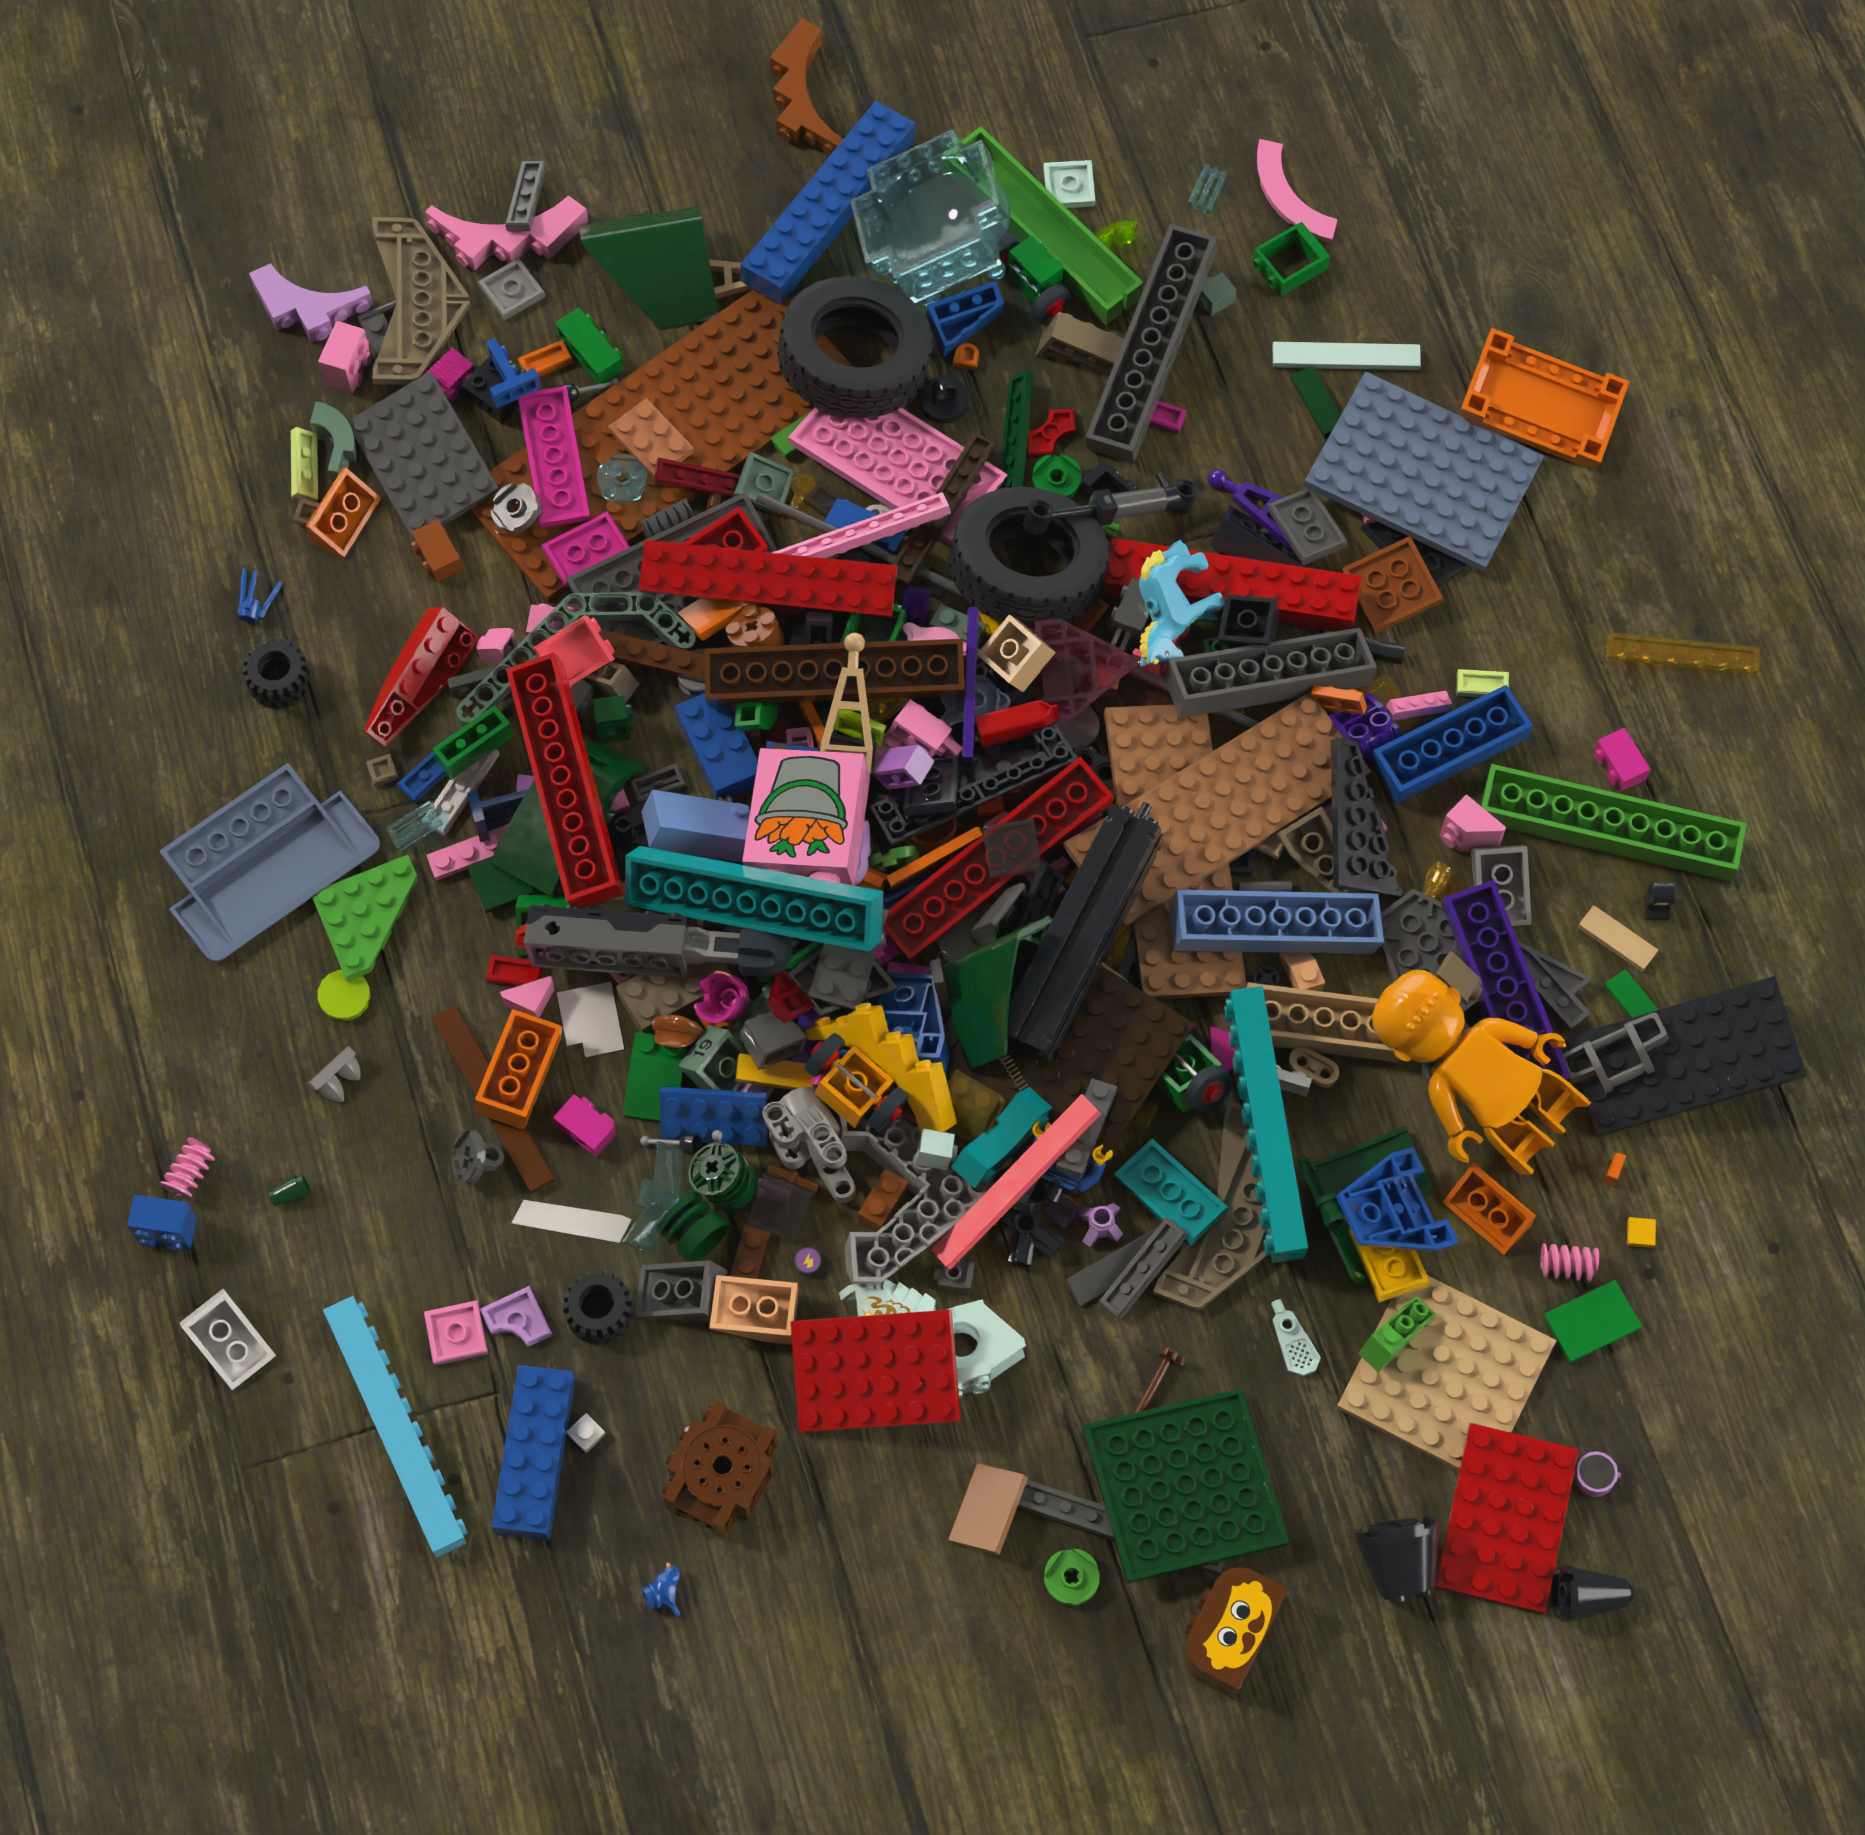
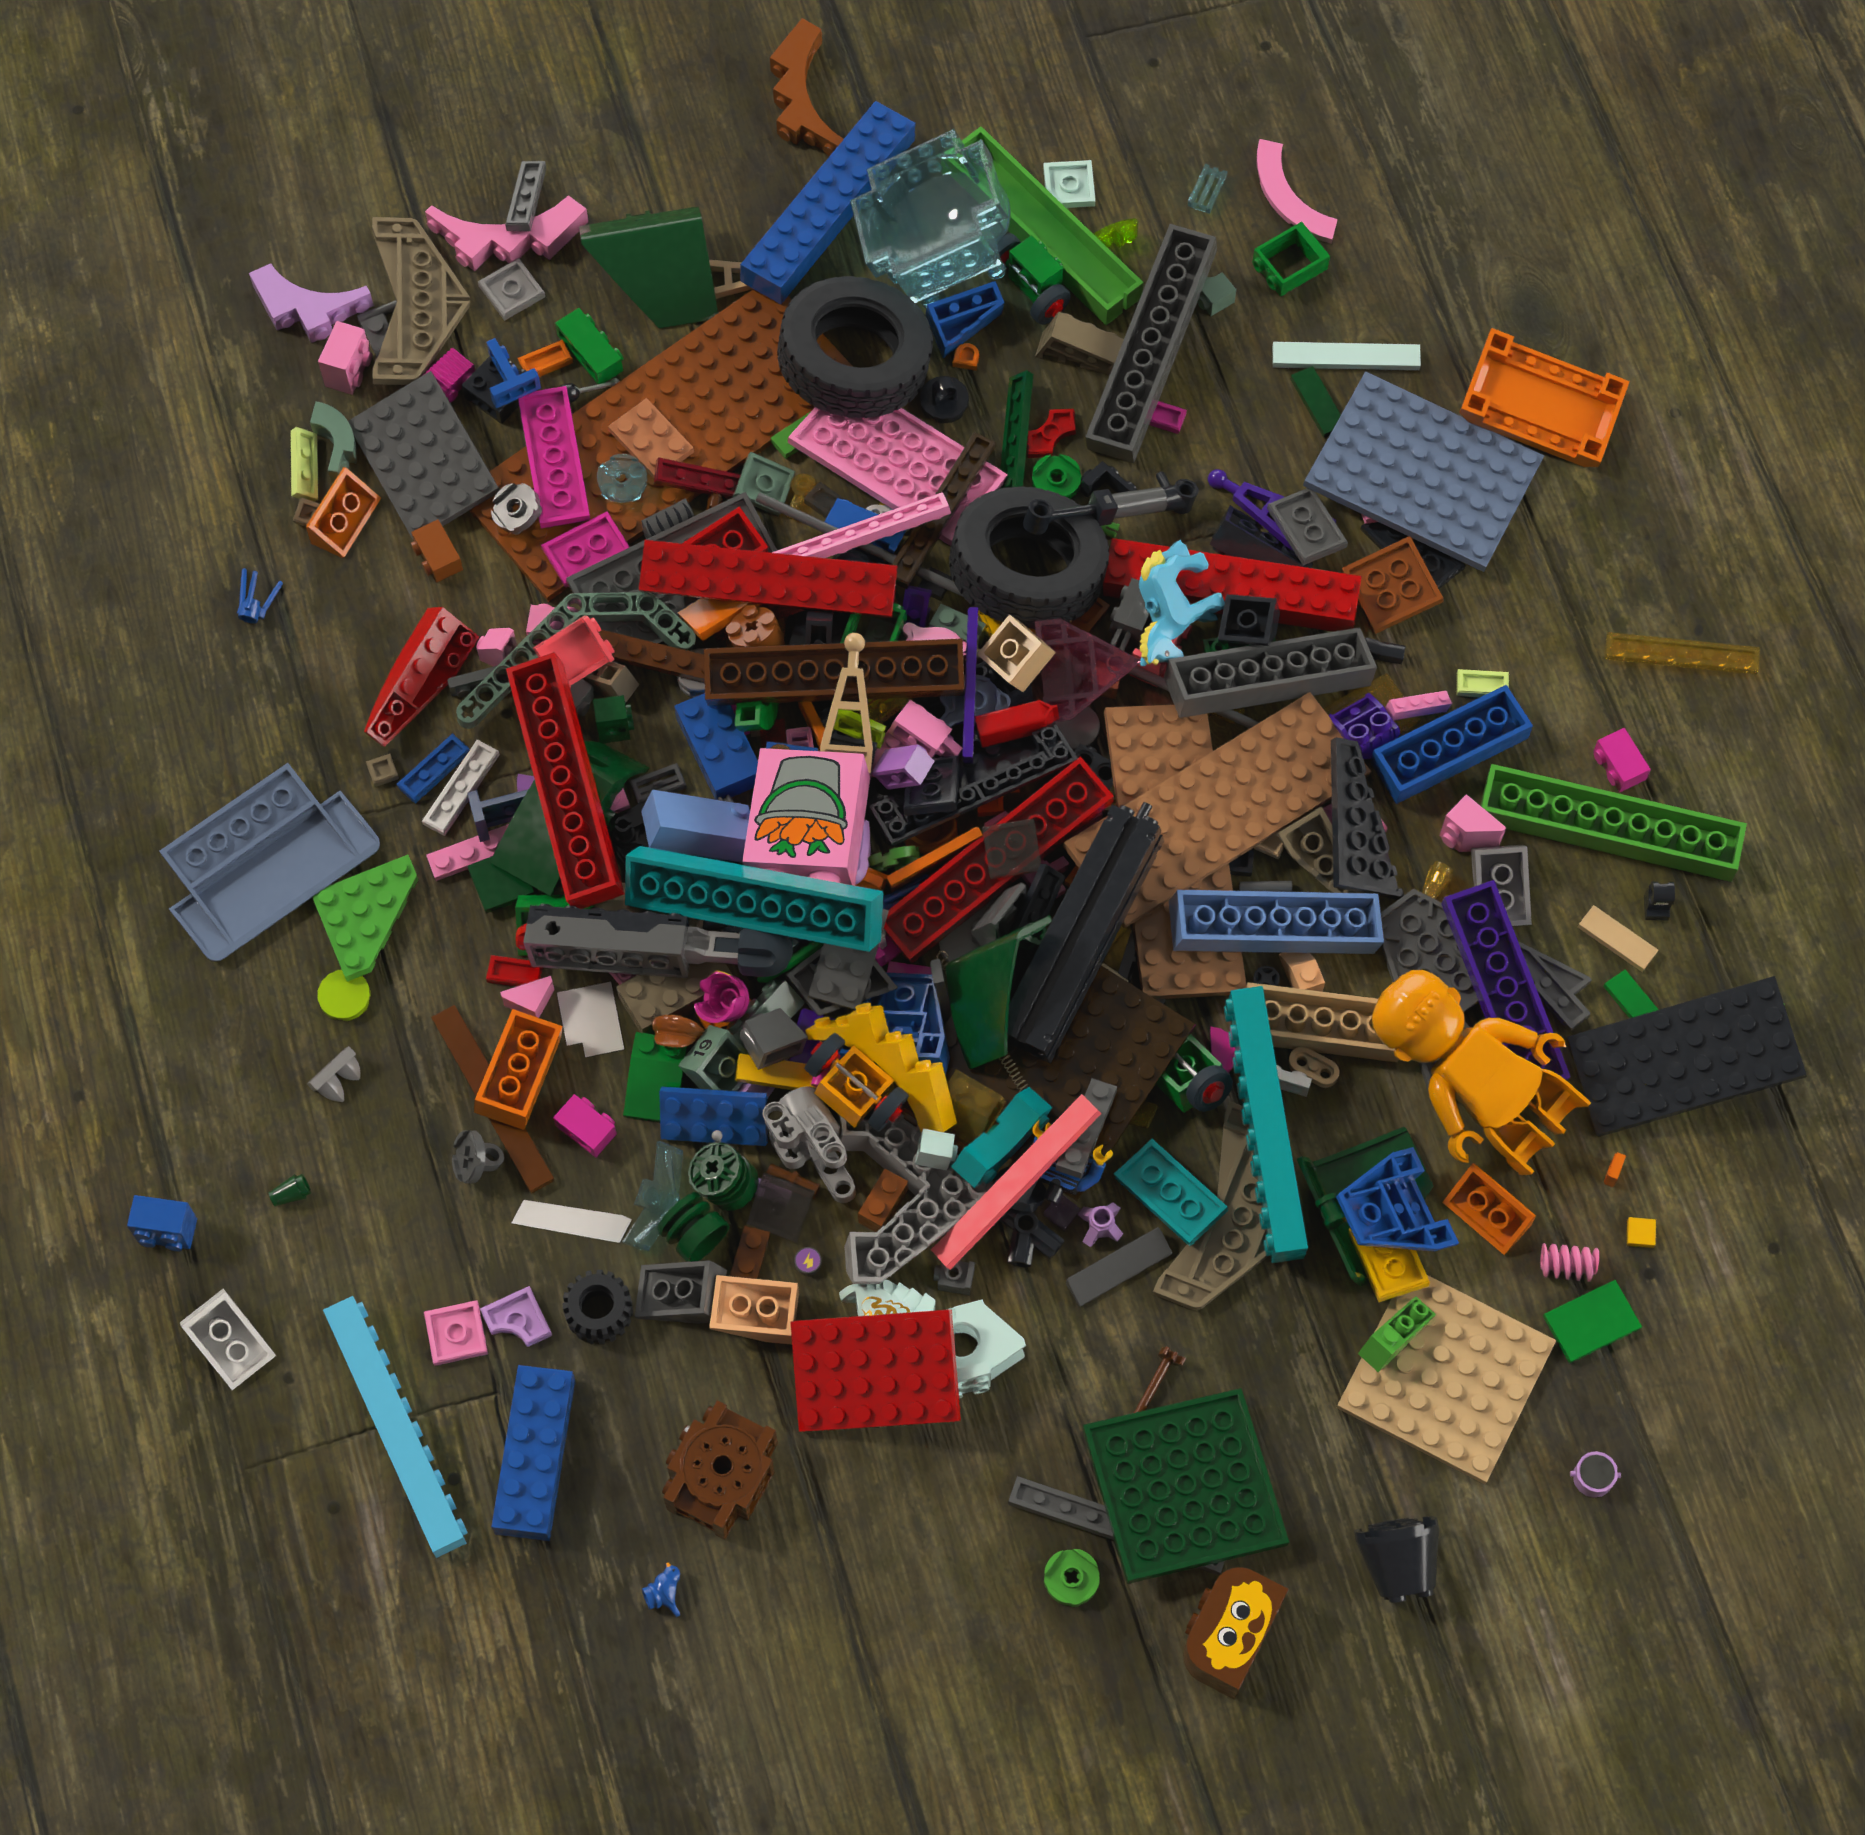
(187, 1168): bright pink piece -> none
(270, 656): black tyre -> none
(418, 834): clear light blue tile -> none
(472, 742): green brick -> none
(586, 1433): white plate -> none
(688, 1143): black hinge -> none
(787, 998): dark red wing -> none
(988, 1509): medium nougat tile -> none
(1143, 1268): dark grey tile -> none
(1292, 1337): light aqua piece -> none
(1339, 699): orange plate -> none
(1461, 977): dark tan slope -> none
(1506, 1518): red plate -> none
(1588, 1593): black cone -> none
(1628, 1030): dark grey bar -> none

